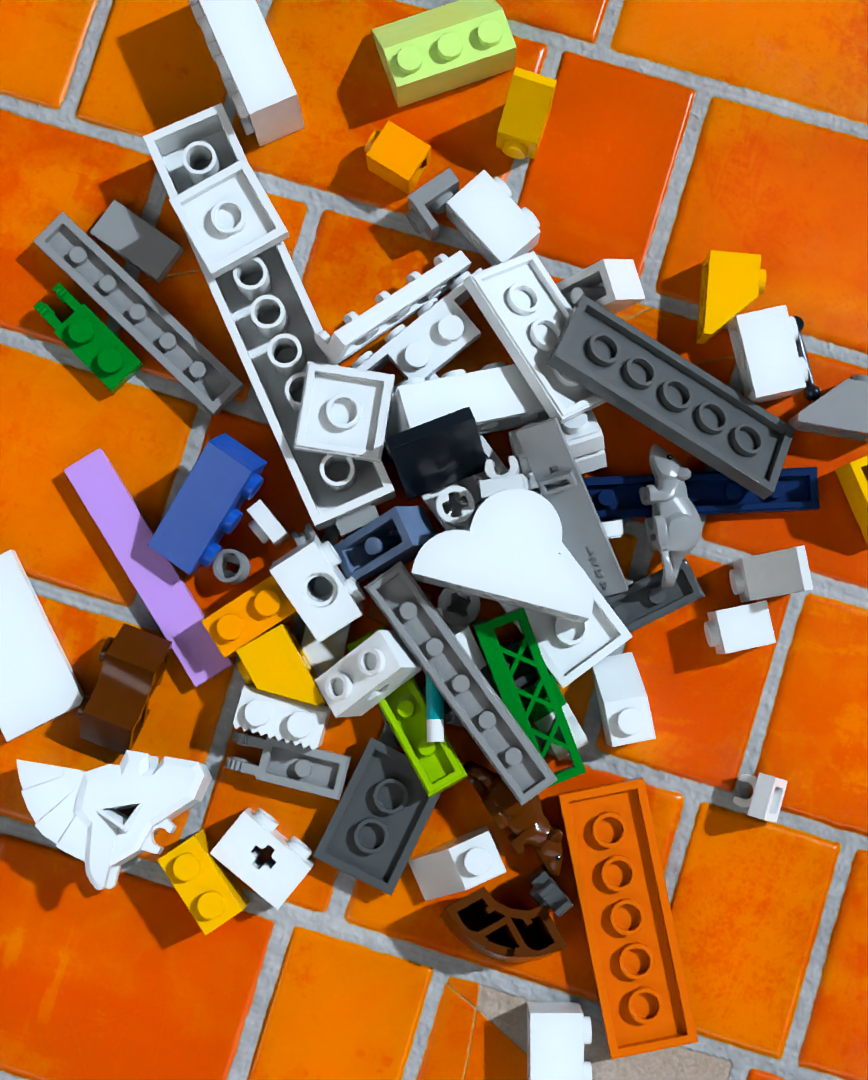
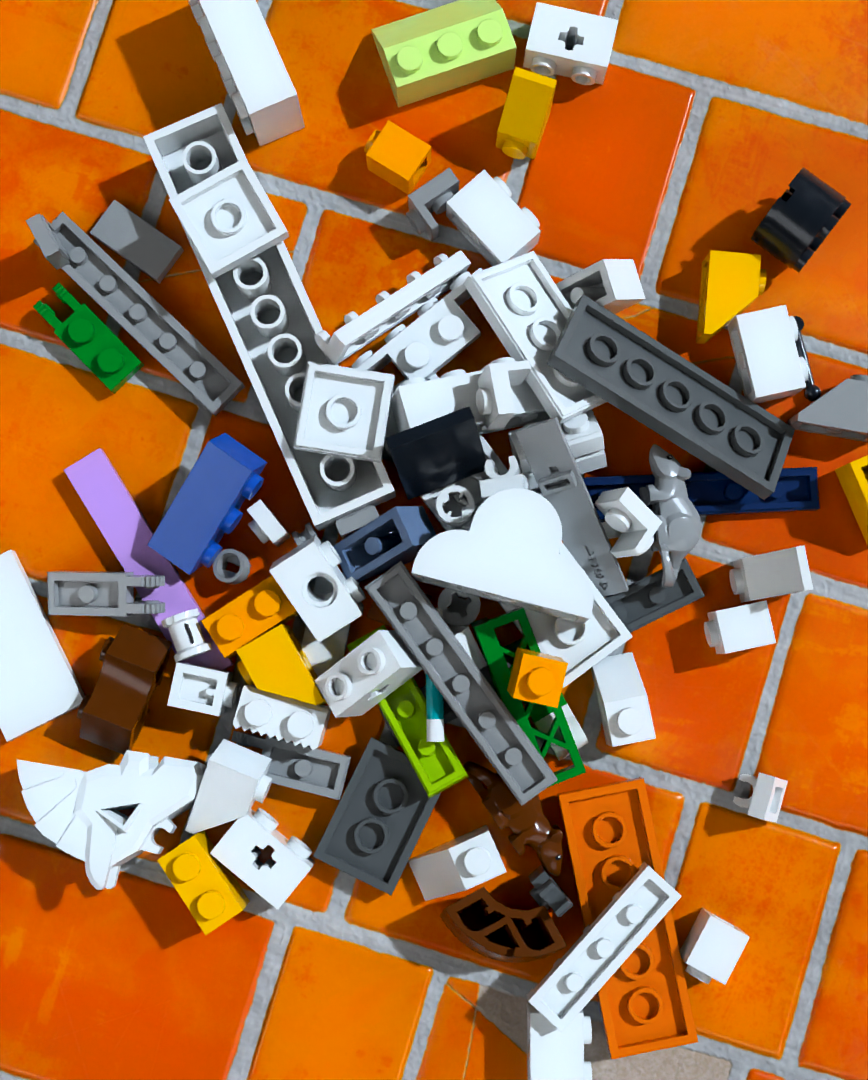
(48, 241): none -> light grey tile
(100, 593): none -> light grey hinge
(186, 635): none -> white bush
(202, 689): none -> white bracket
(229, 786): none -> white slope
(494, 393): none -> white bracket
(537, 677): none -> light orange brick
(587, 33): none -> white brick
(603, 947): none -> white hinge
(630, 517): none -> white bracket
(712, 948): none -> white brick
(800, 220): none -> black brick

